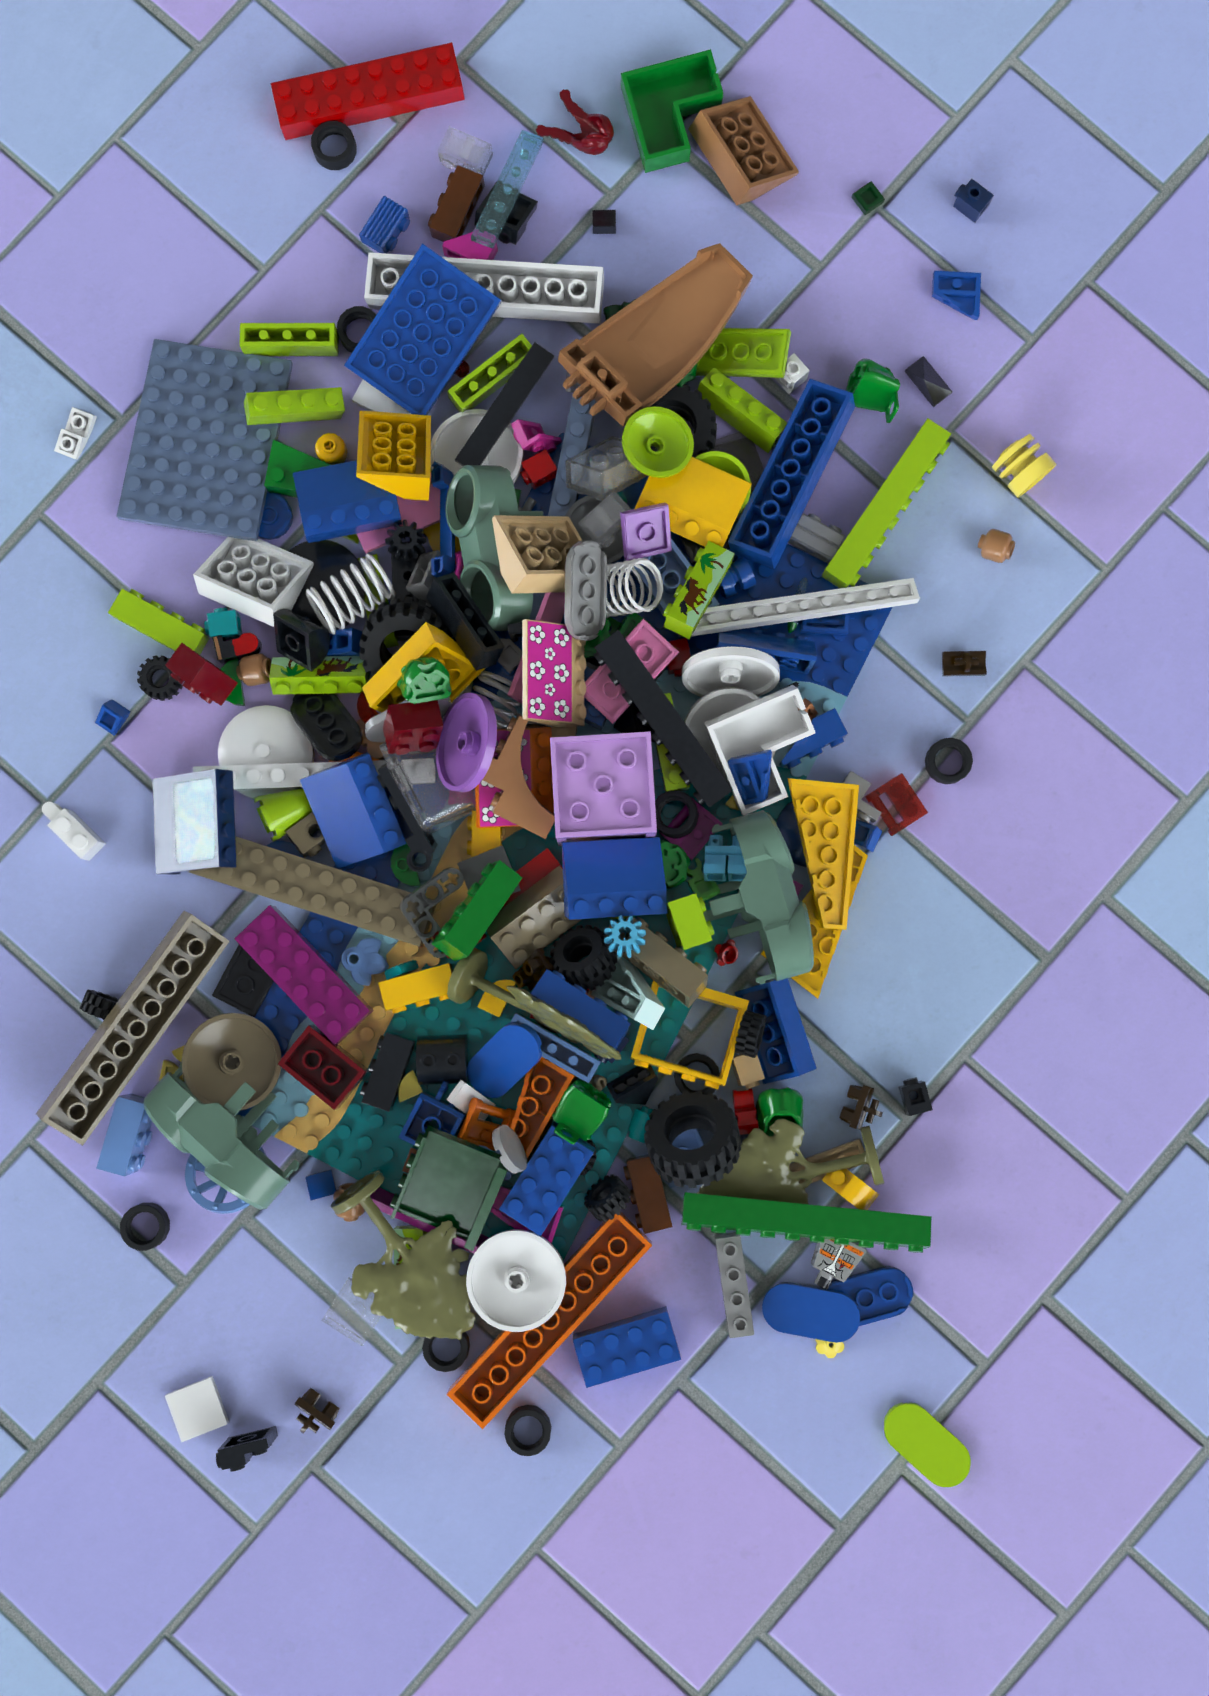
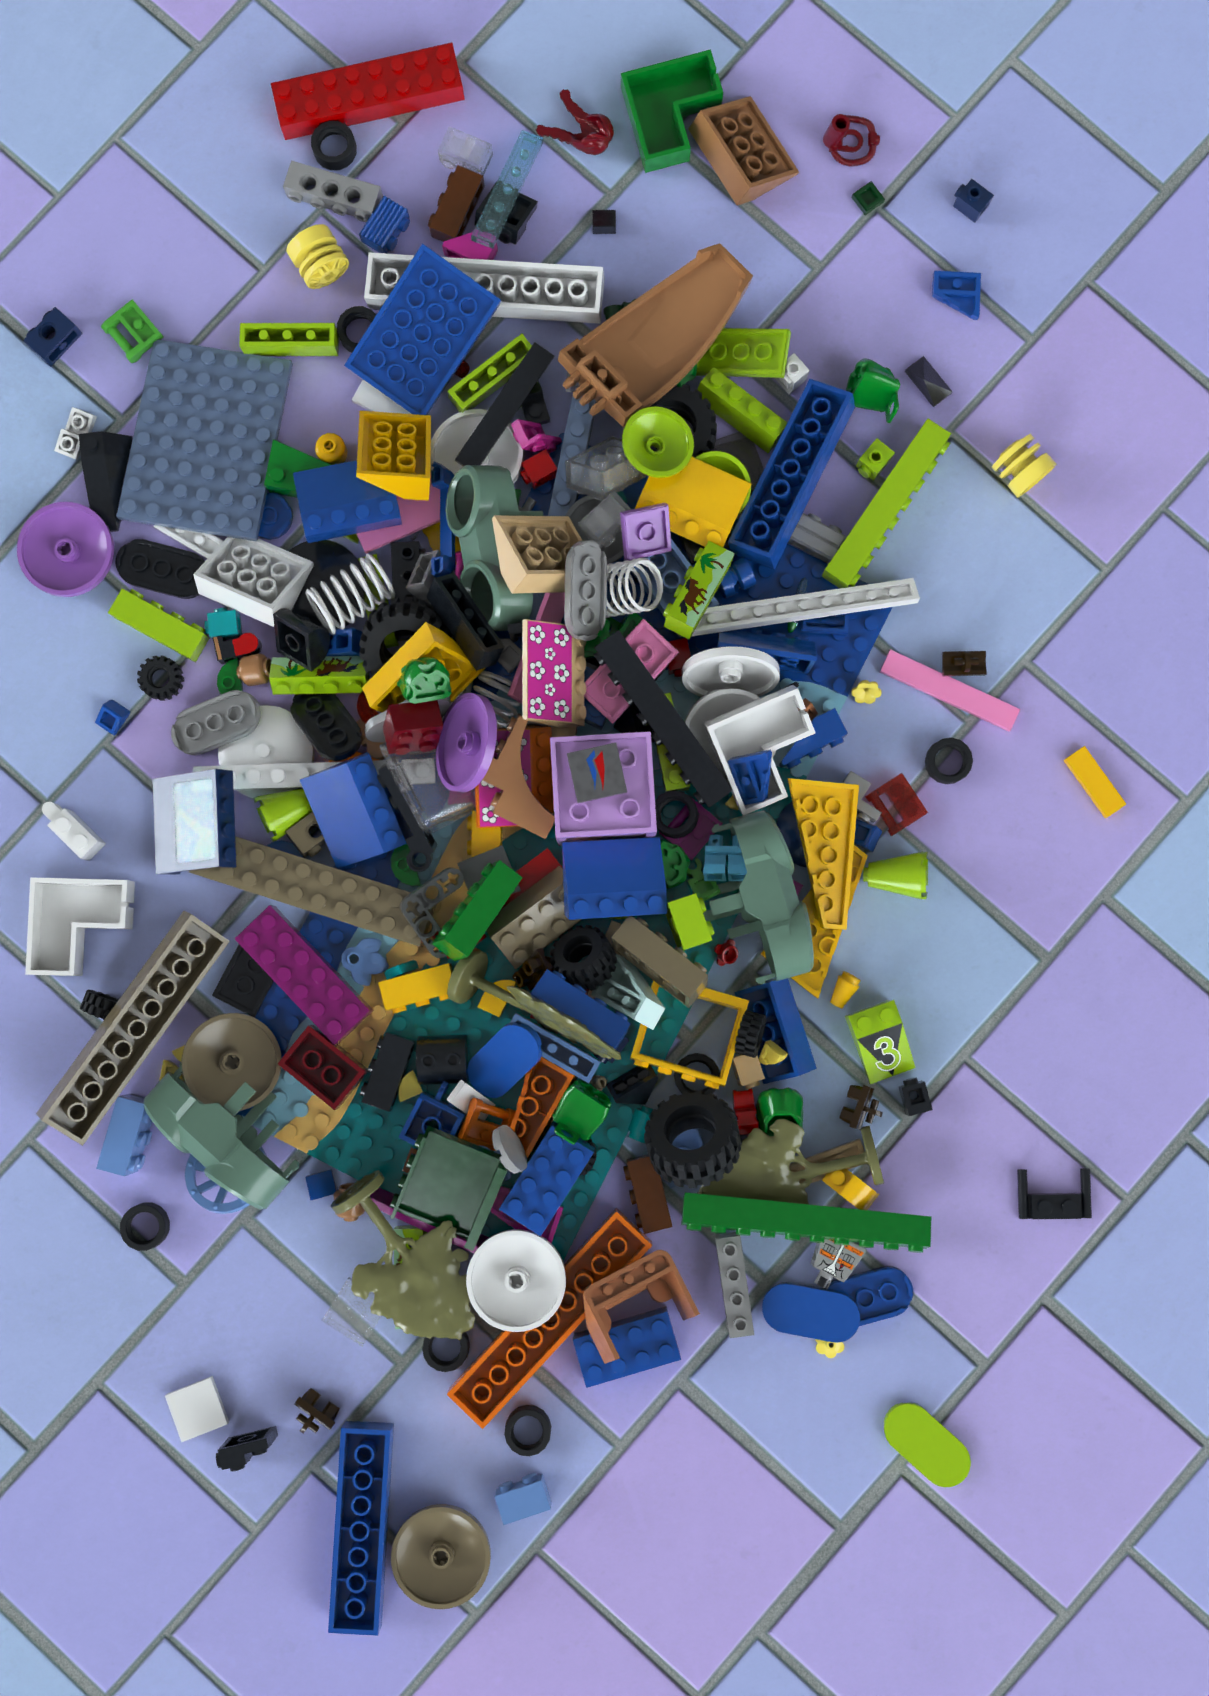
(60, 914): none -> white piece
(65, 335): none -> dark blue brick
(65, 549): none -> medium lavender dish
(104, 469): none -> black wedge
(138, 326): none -> bright green plate
(159, 568): none -> black tile
(200, 675): dark red brick -> none
(201, 543): none -> white tile
(216, 722): none -> light grey tile
(294, 406): lime brick -> none
(301, 176): none -> light grey brick
(317, 256): none -> light yellow wheel
(361, 1528): none -> blue brick
(396, 545): black gear -> none
(440, 1556): none -> dark tan dish
(522, 1498): none -> medium blue brick
(535, 407): none -> black slope
(597, 773): none -> flat silver tile
(607, 1198): black tyre -> none
(635, 935): medium azure gear -> none
(653, 1272): none -> nougat windscreen
(772, 1053): none -> light yellow tile
(839, 129): none -> dark red piece
(844, 989): none -> yellow cone
(866, 692): none -> light yellow plant
(874, 459): none -> lime brick
(880, 1041): none -> lime slope
(900, 875): none -> lime cone
(949, 690): none -> bright pink tile
(996, 545): medium nougat head -> none
(1054, 1204): none -> black plate
(1094, 782): none -> yellow tile

